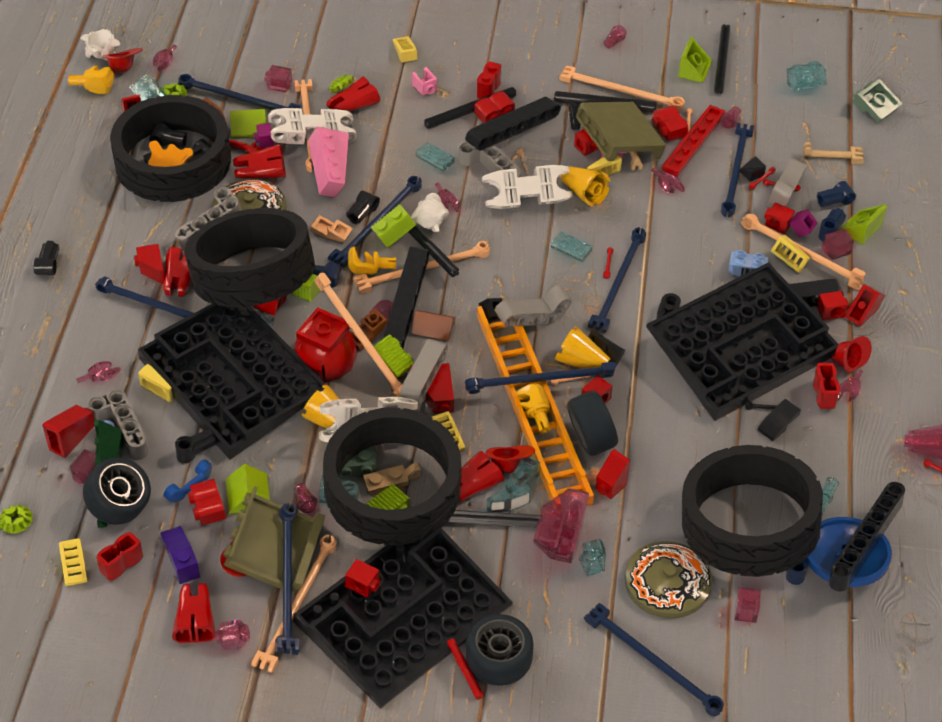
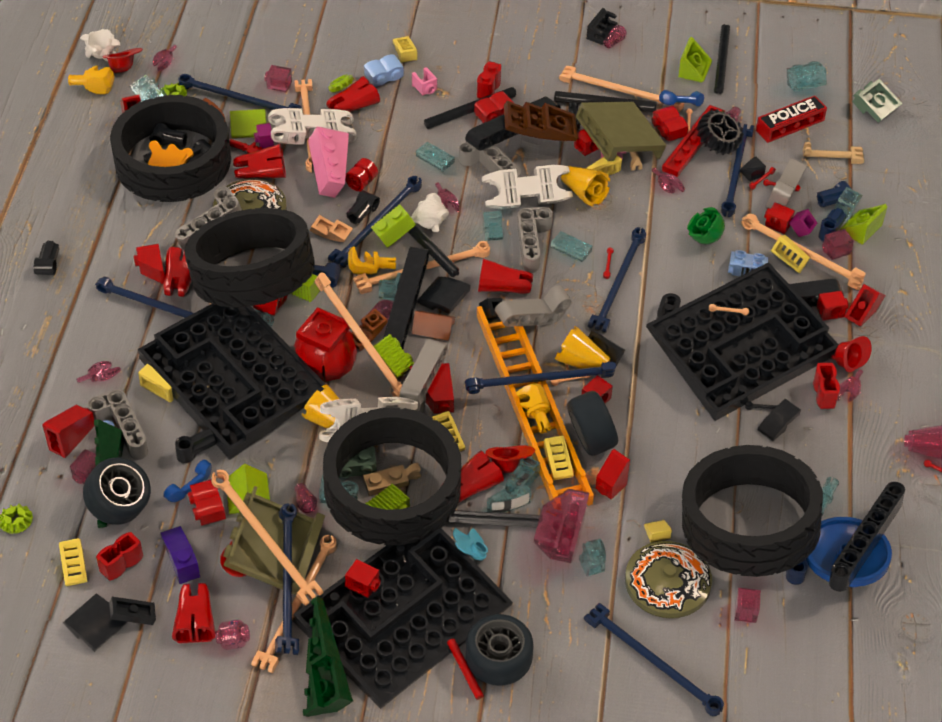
(93, 622): none -> black slope
(132, 610): none -> black plate
(306, 589): none -> light nougat hinge
(327, 681): none -> dark green wedge
(361, 174): none -> red wheel
(383, 70): none -> light blue brick
(388, 288): none -> clear light blue panel
(444, 294): none -> black slope
(470, 544): none -> medium azure plate
(492, 225): none -> clear light blue panel
(501, 278): none -> red piece
(528, 224): none -> light grey beam
(540, 122): none -> reddish brown slope
(558, 445): none -> light yellow slope
(600, 26): none -> black hinge
(658, 531): none -> light yellow slope
(669, 98): none -> blue bar
(707, 226): none -> green cylinder
(712, 307): none -> light nougat hinge
(720, 132): none -> black gear
(791, 119): none -> brick
(848, 202): none -> clear light blue panel

